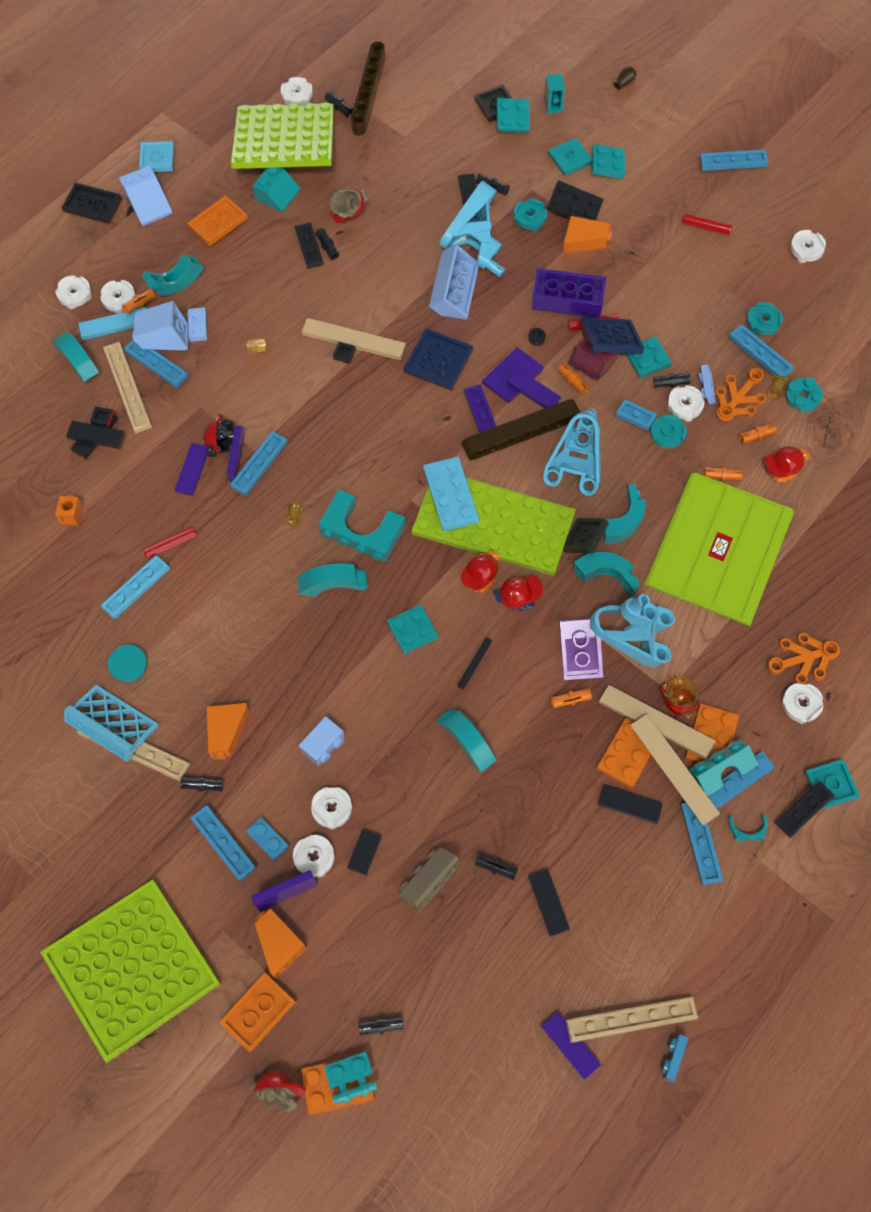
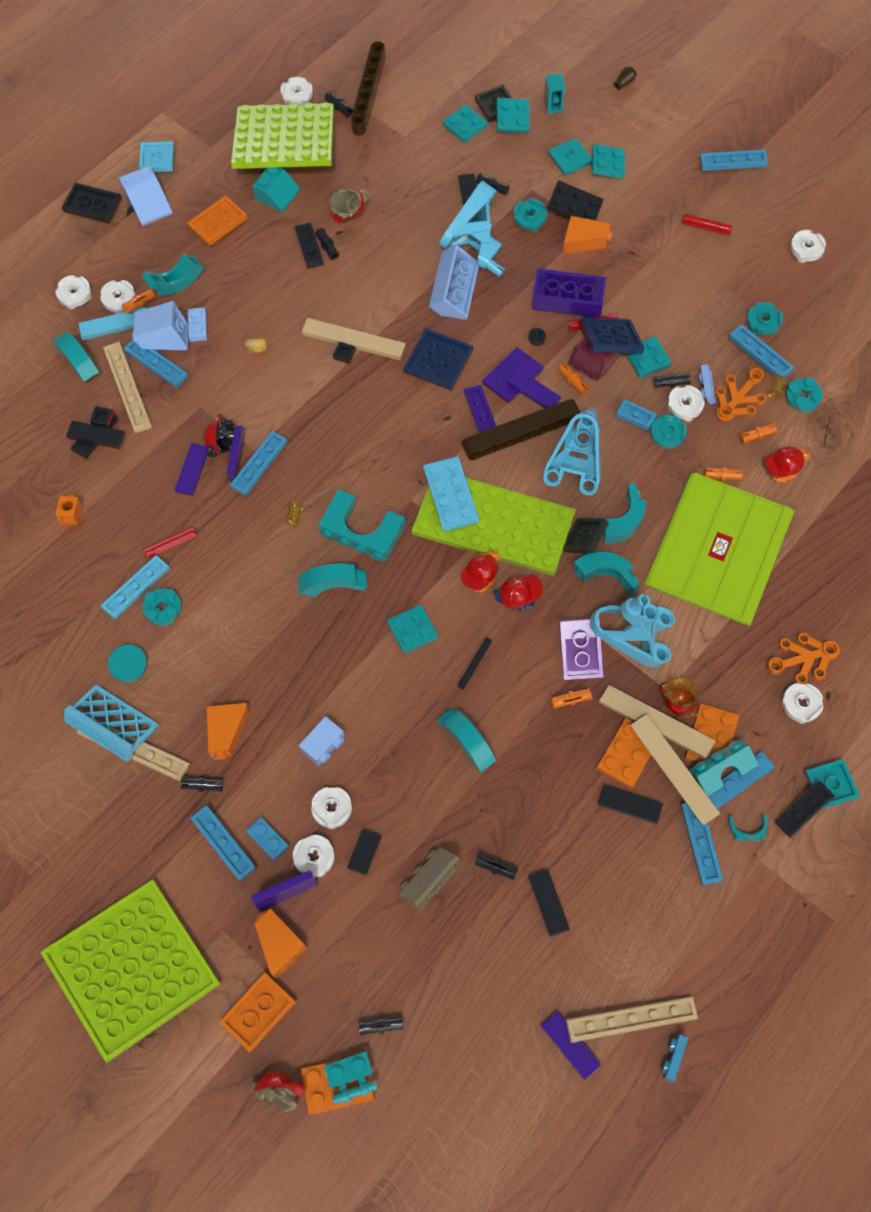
(157, 597): none -> teal plate
(465, 123): none -> teal plate

